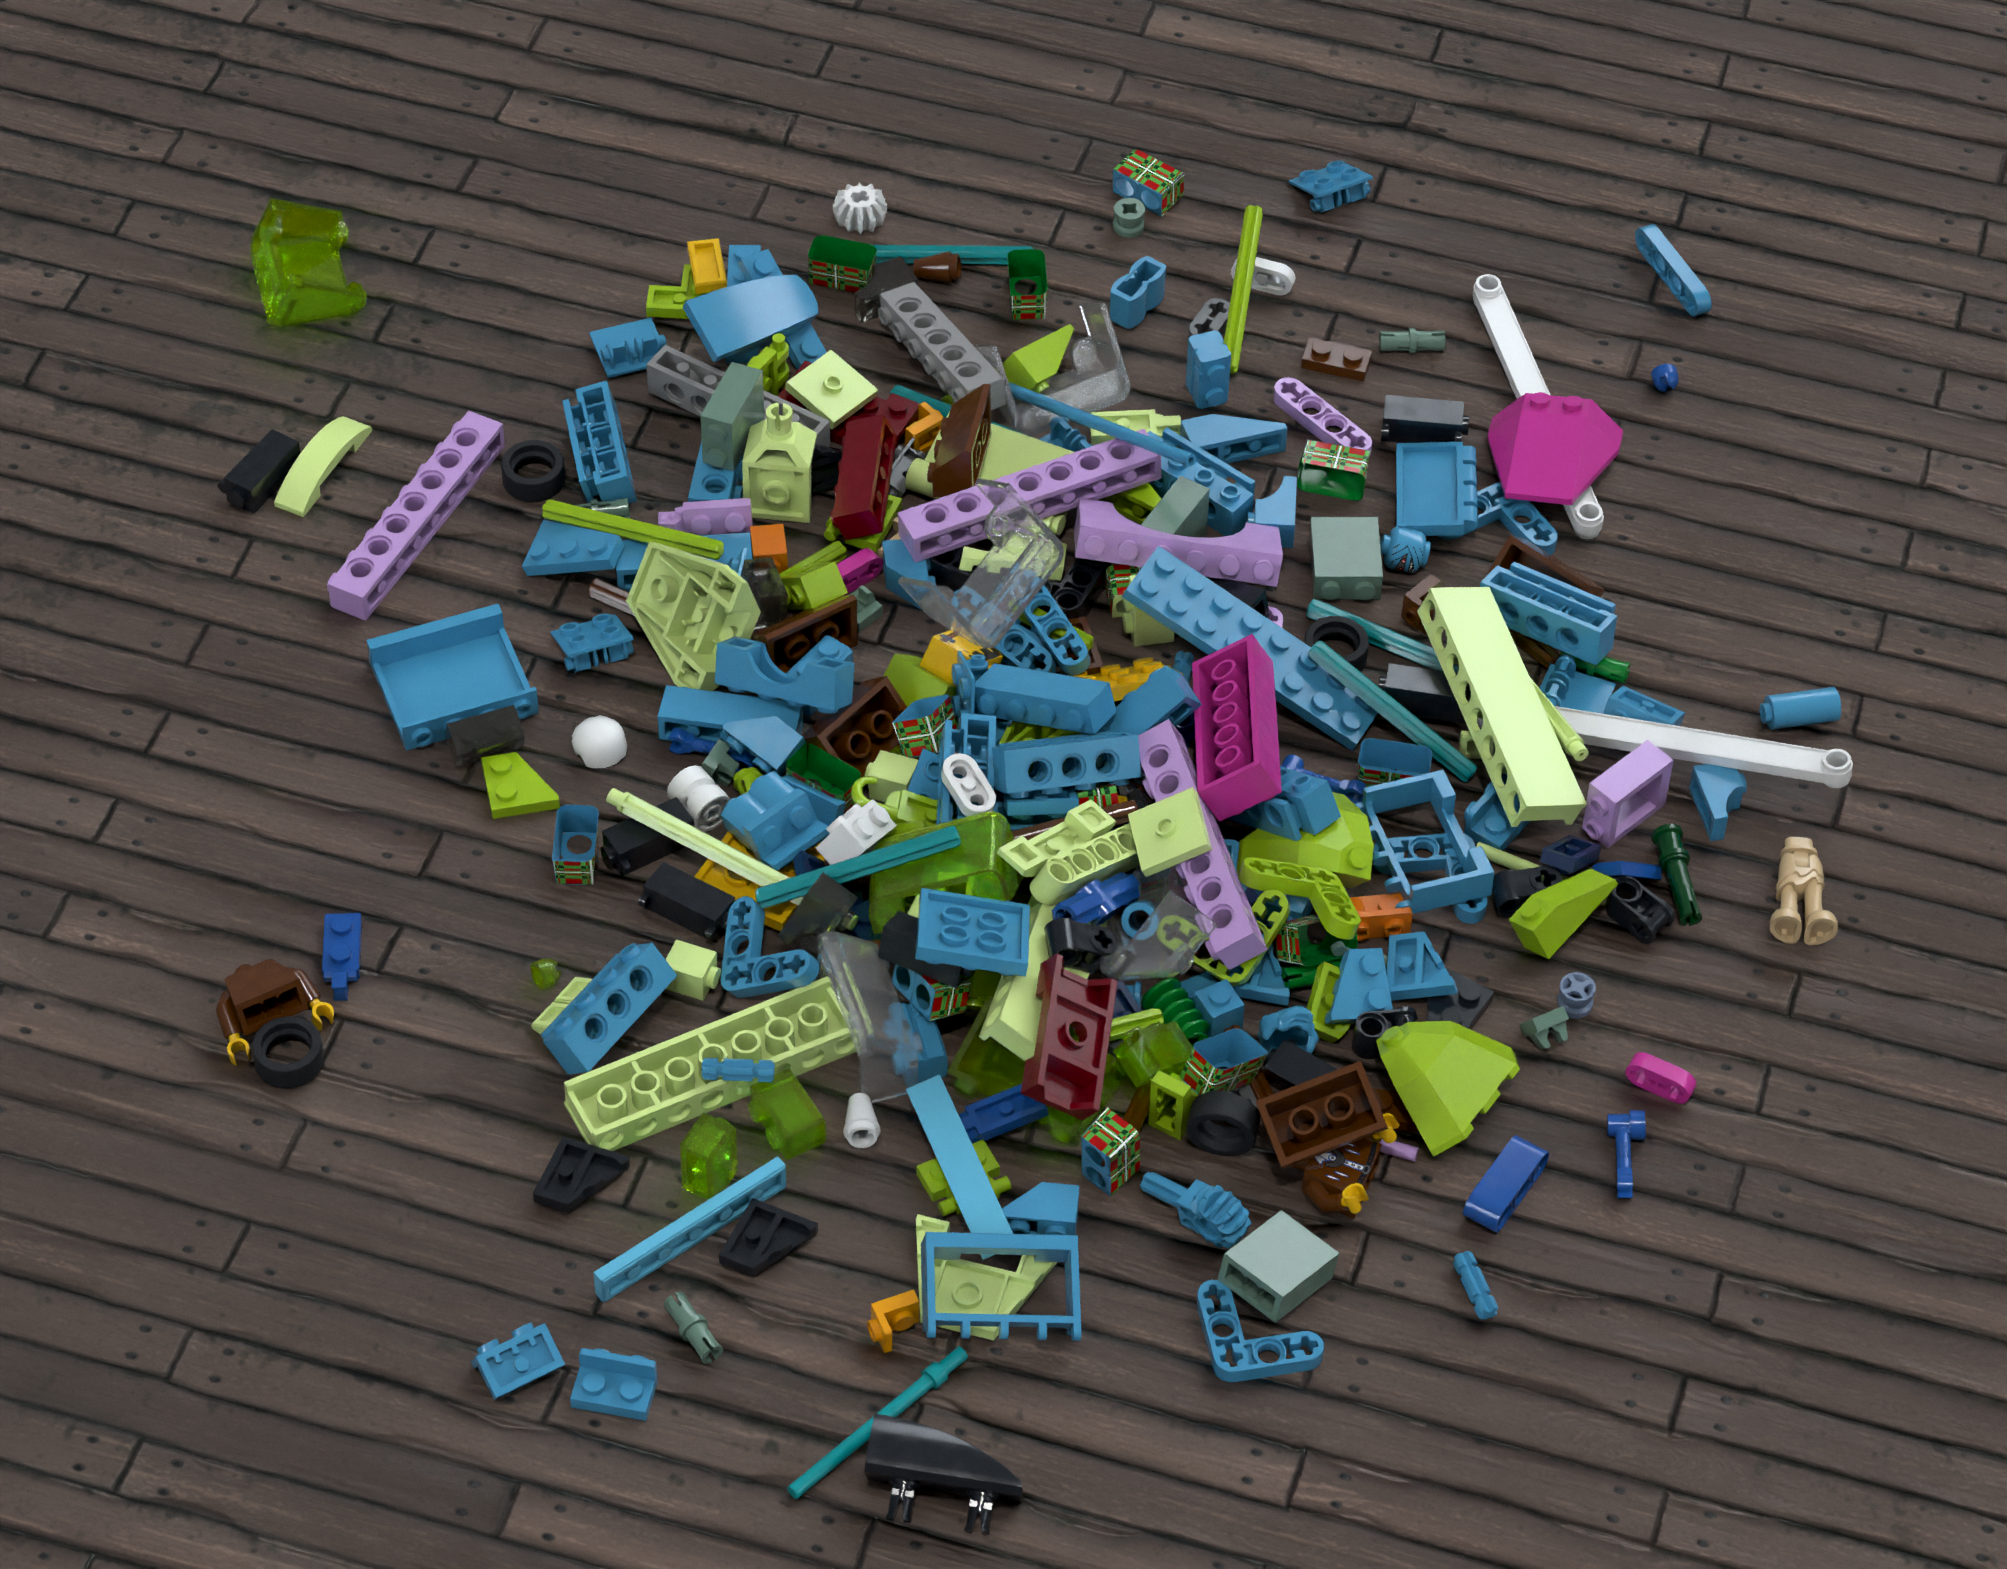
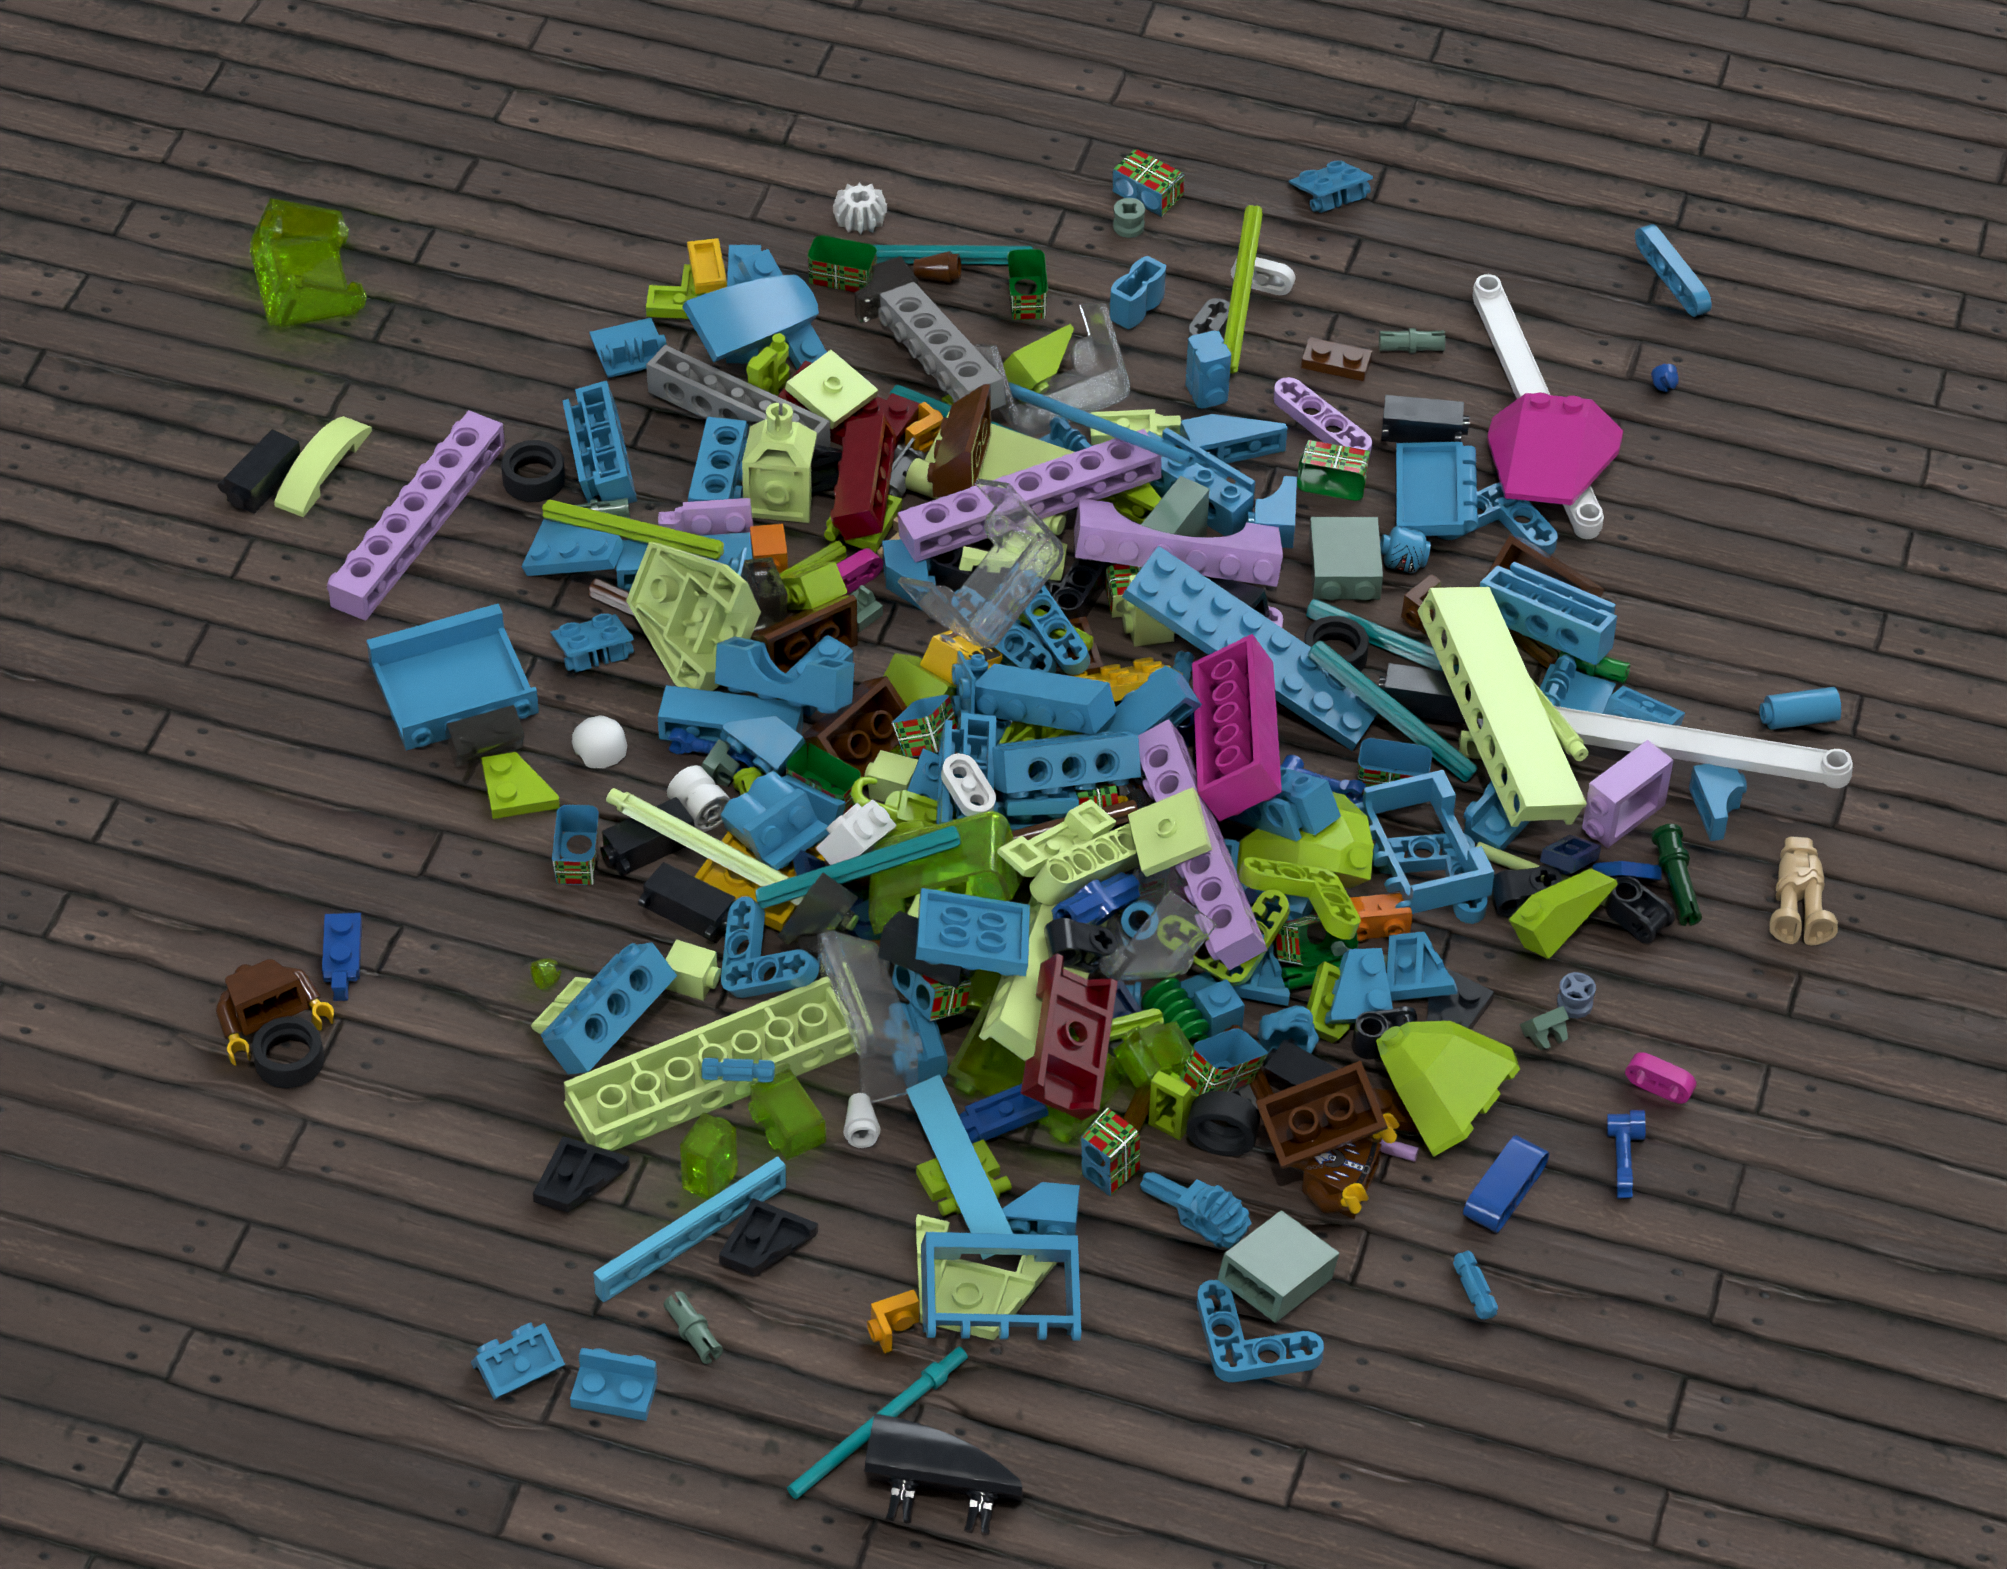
(729, 414): sand green brick -> none

